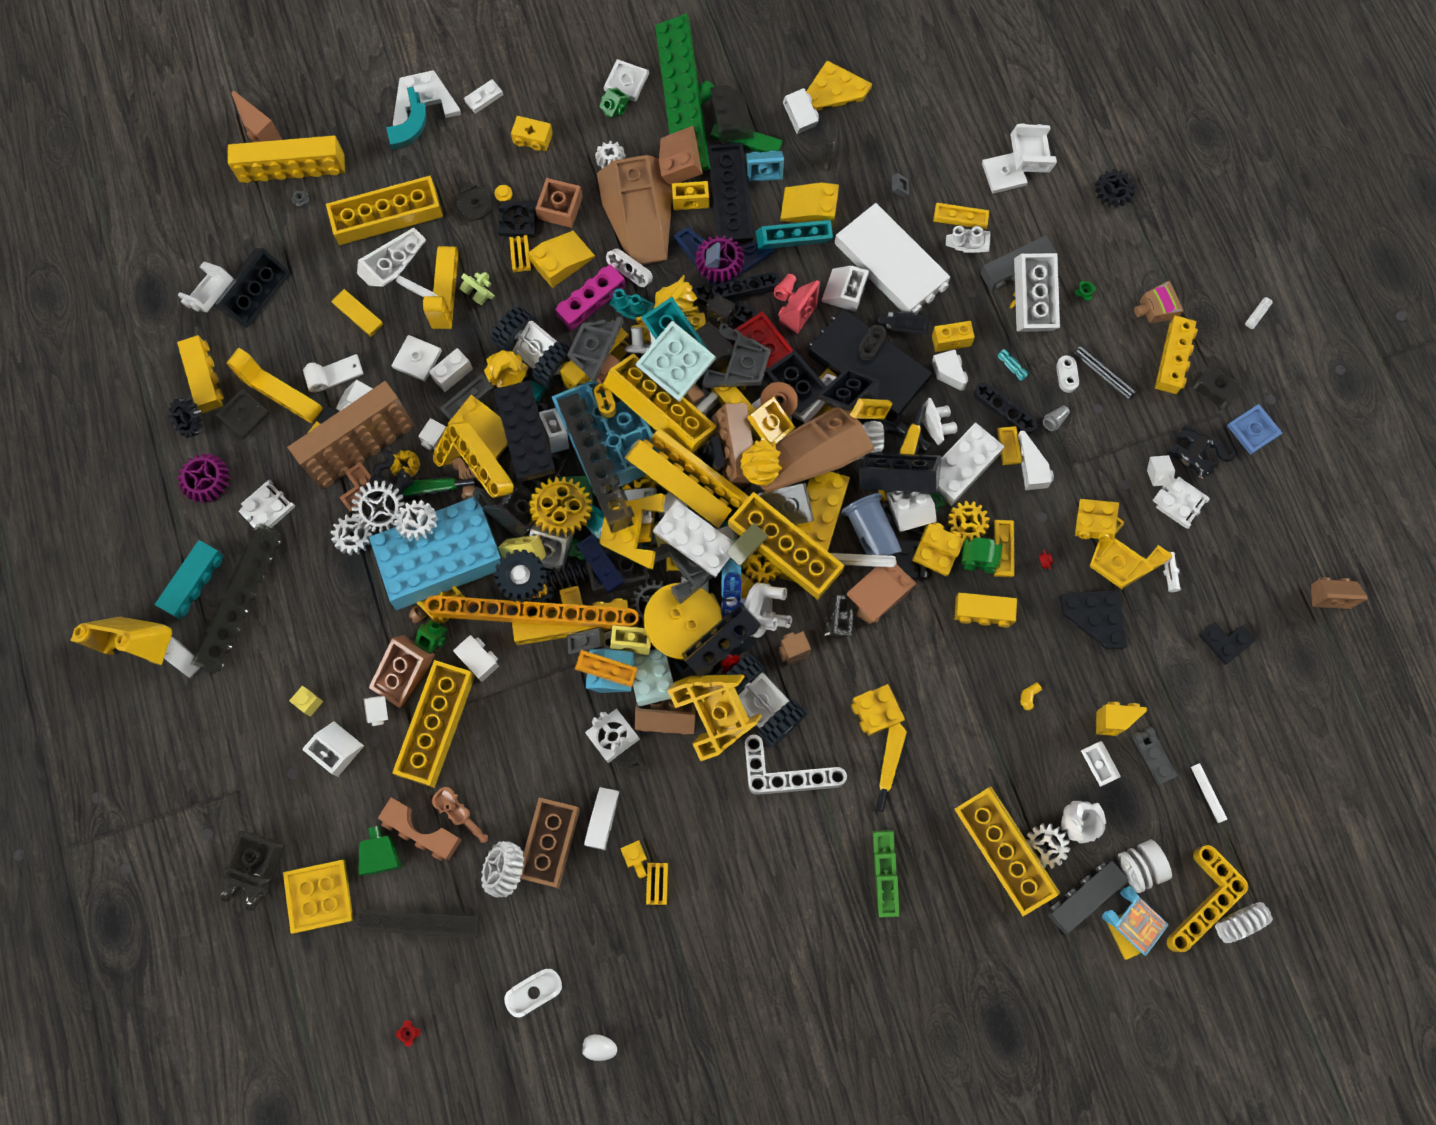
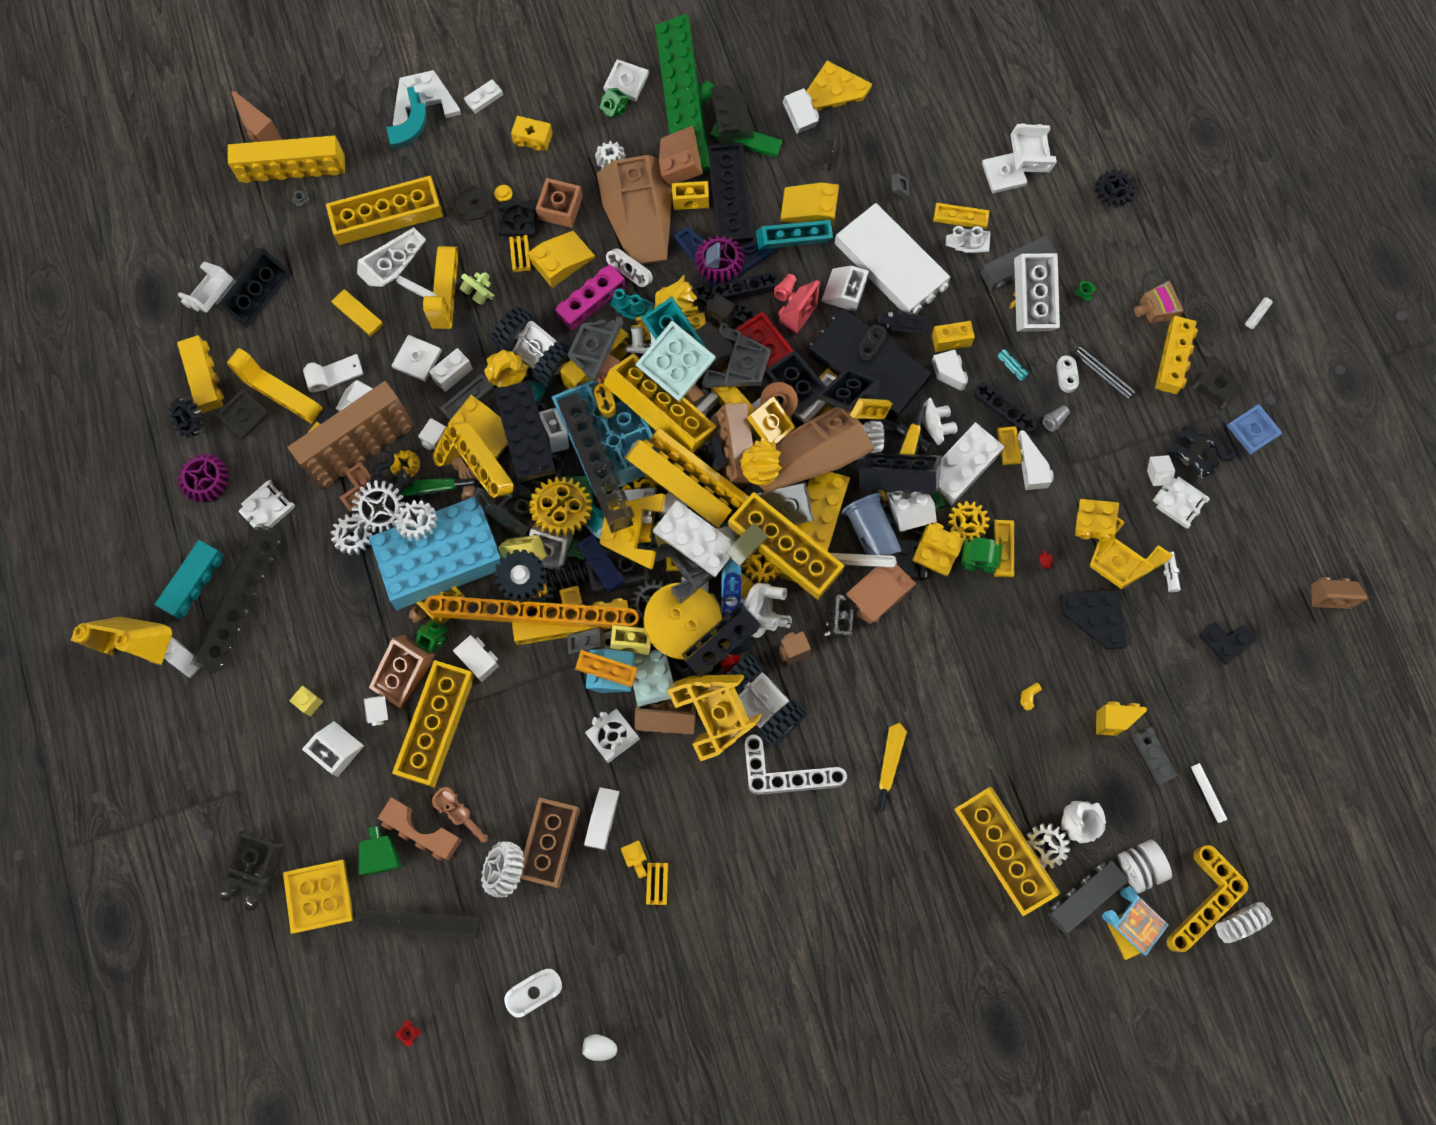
(764, 166): medium azure slope -> none
(877, 710): yellow plate -> none
(885, 873): bright green slope -> none
(985, 609): yellow brick -> none
(1100, 763): white slope -> none

